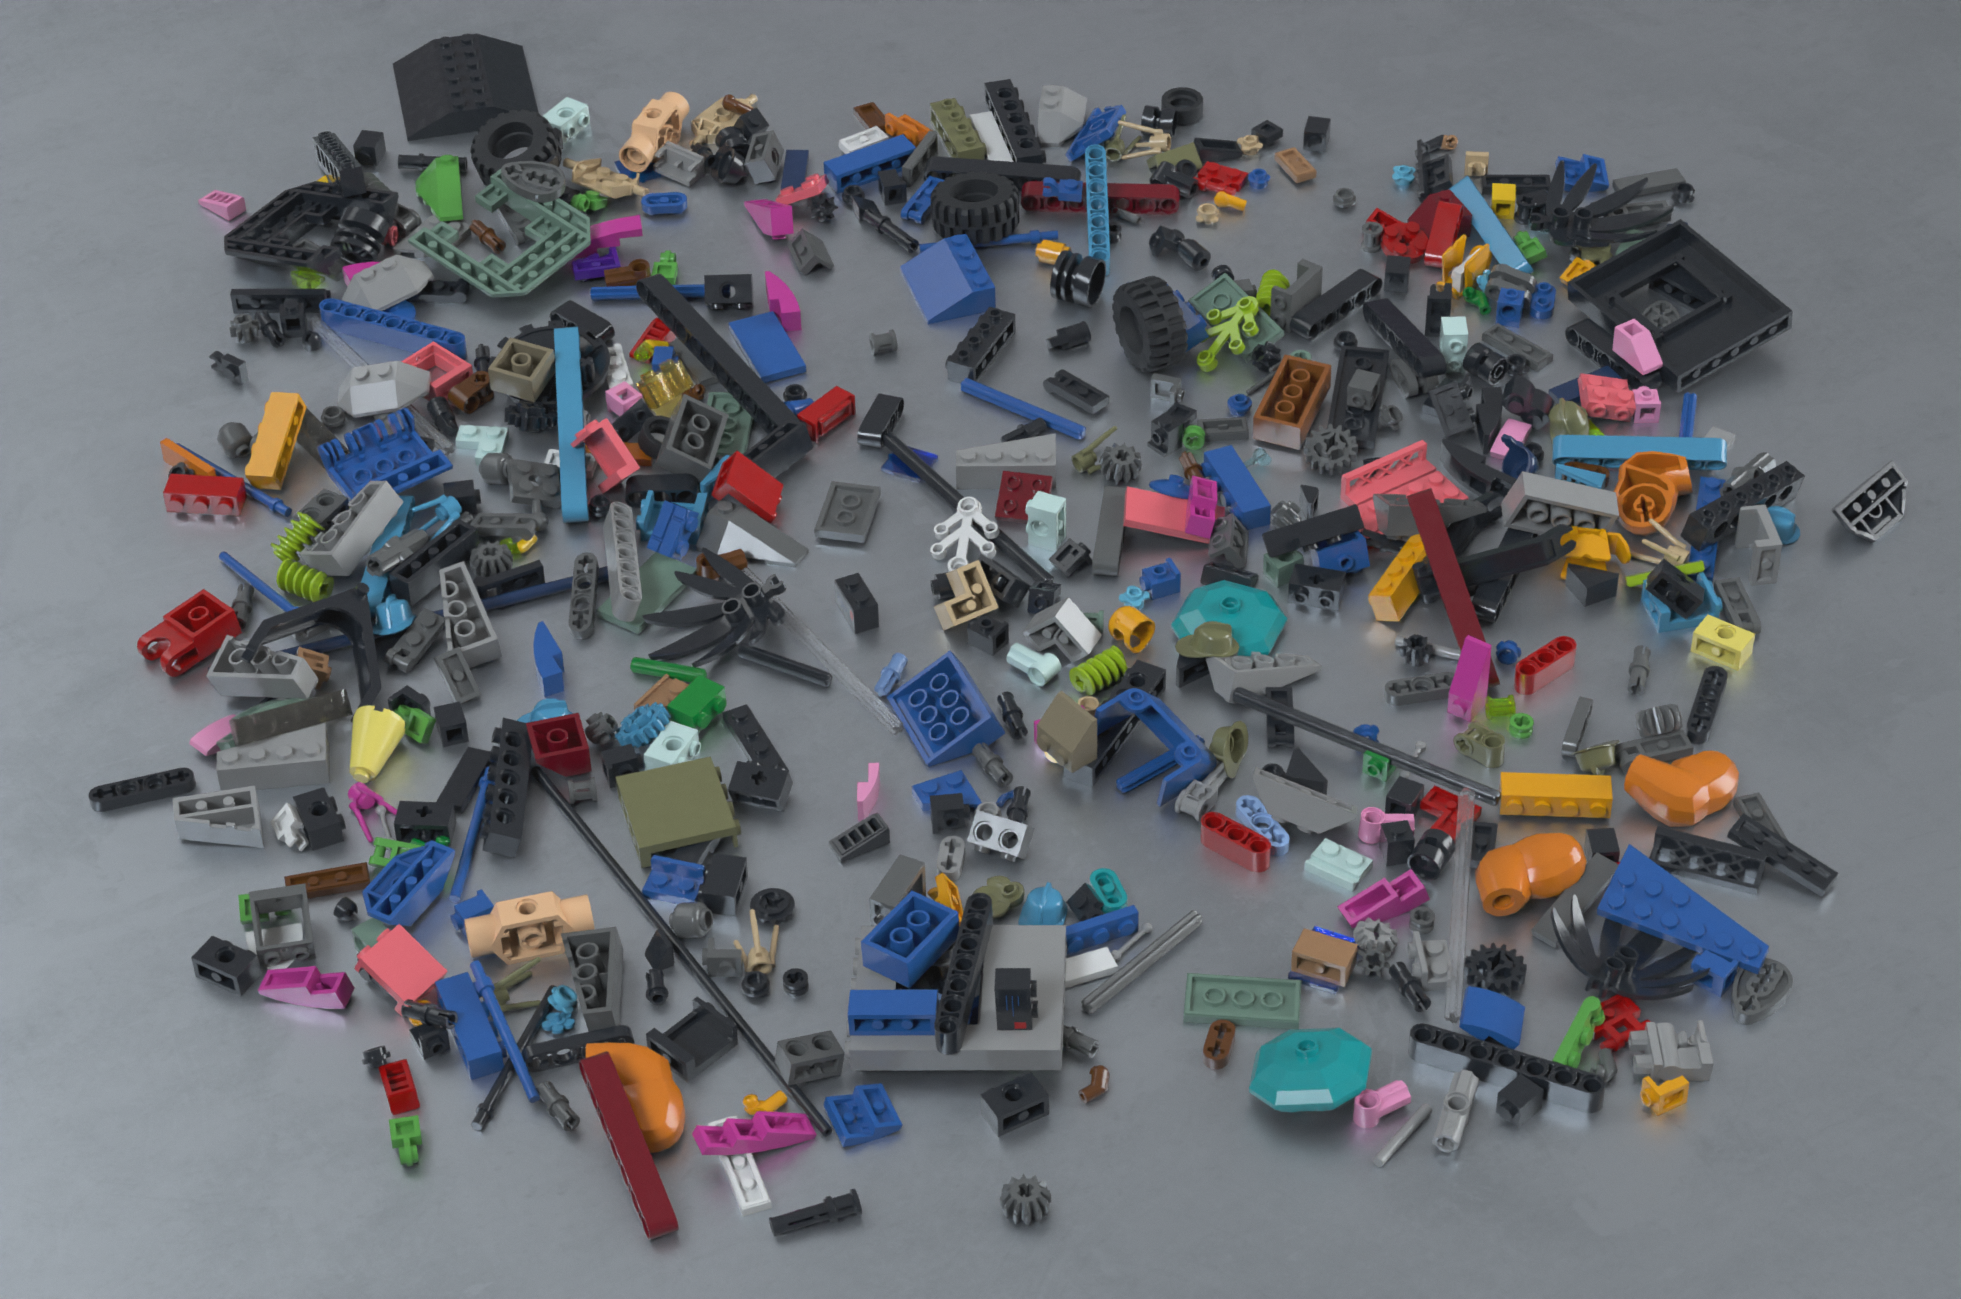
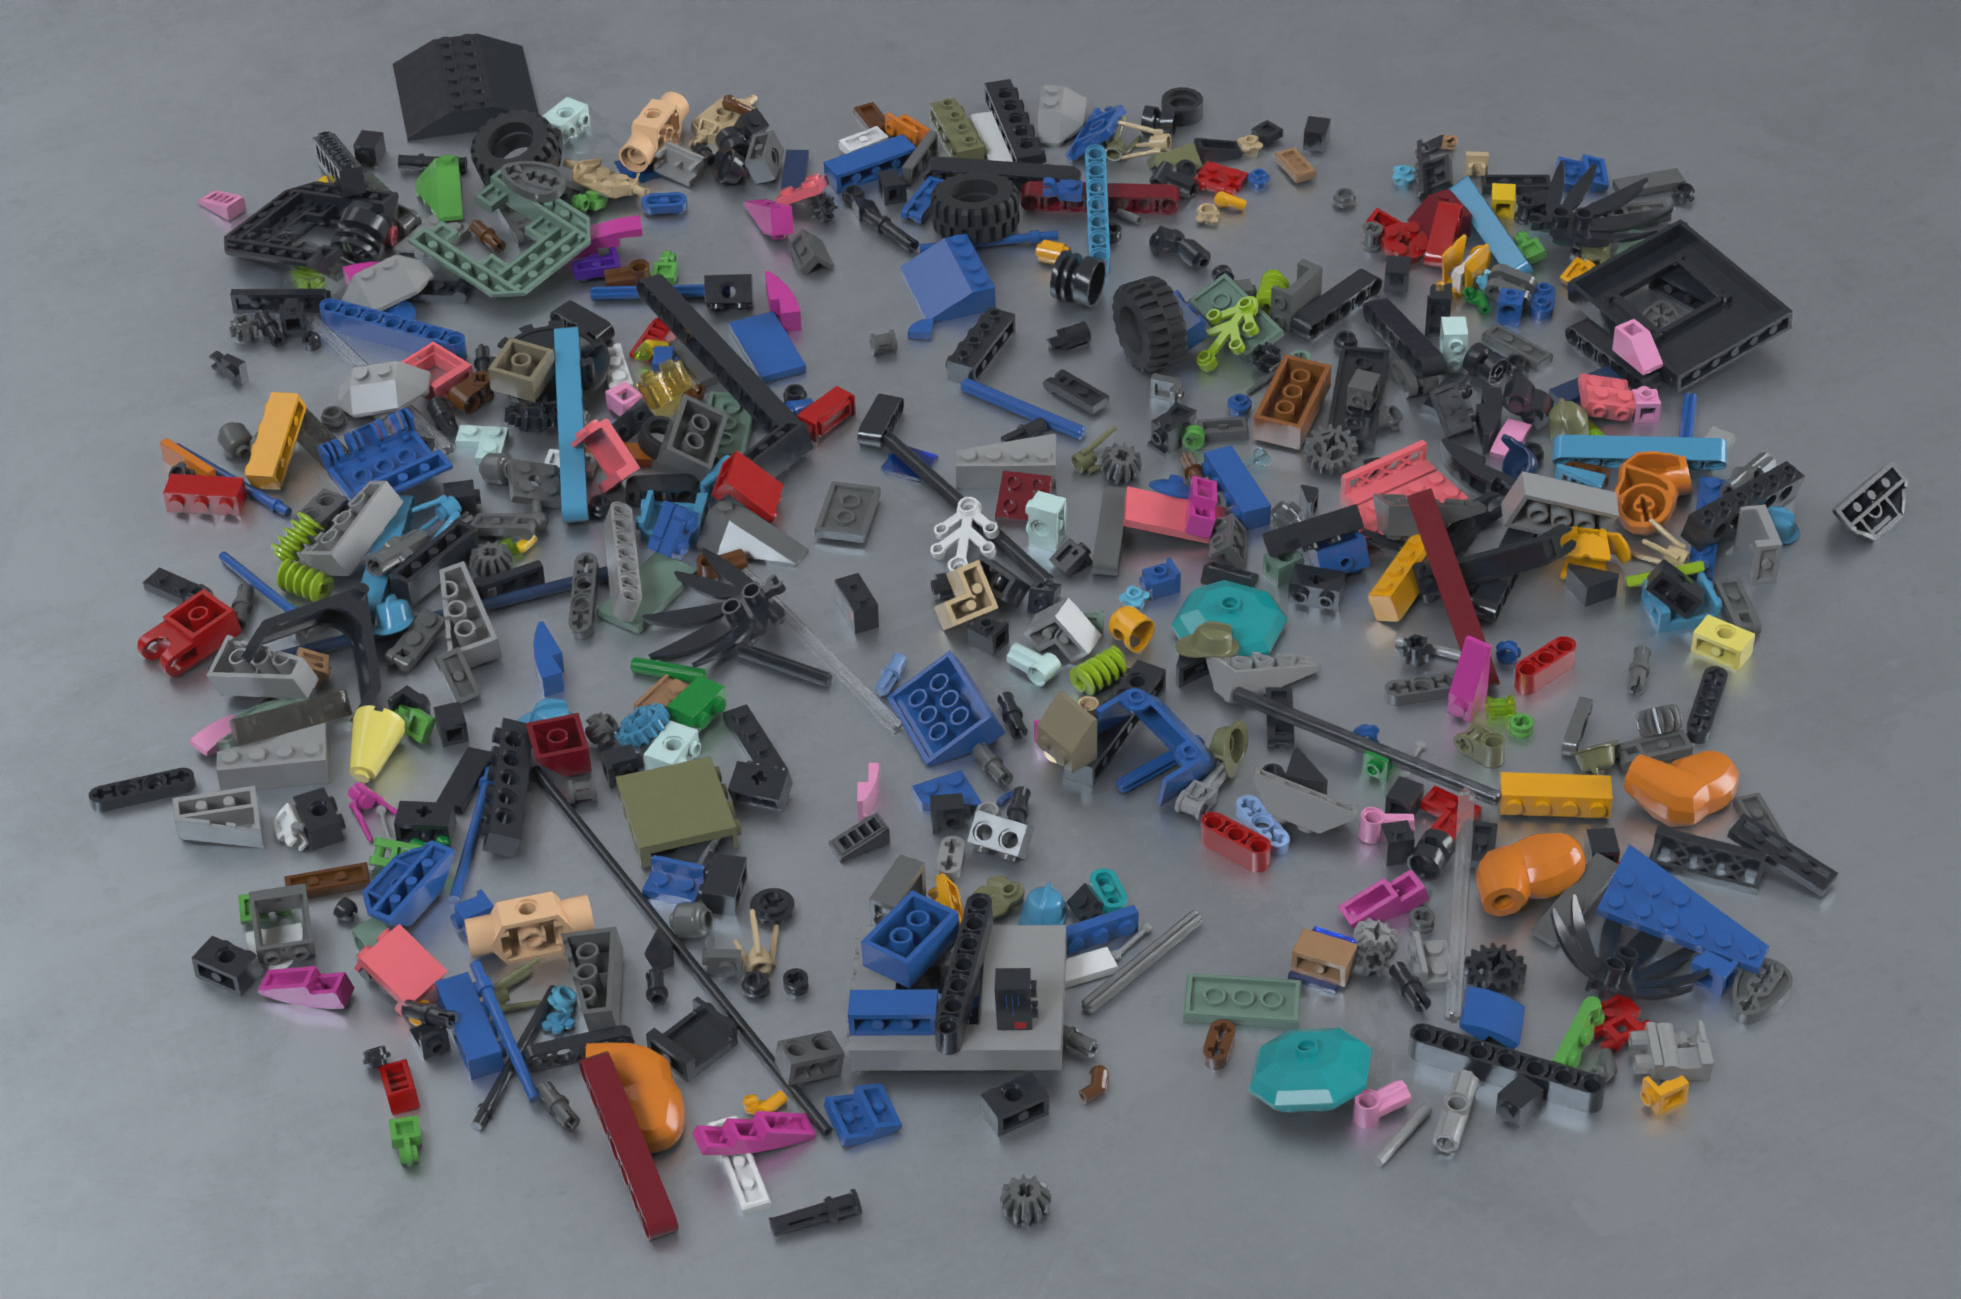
(172, 586): none -> black hinge
(921, 329): none -> blue tile
(1338, 864): light aqua plate -> none

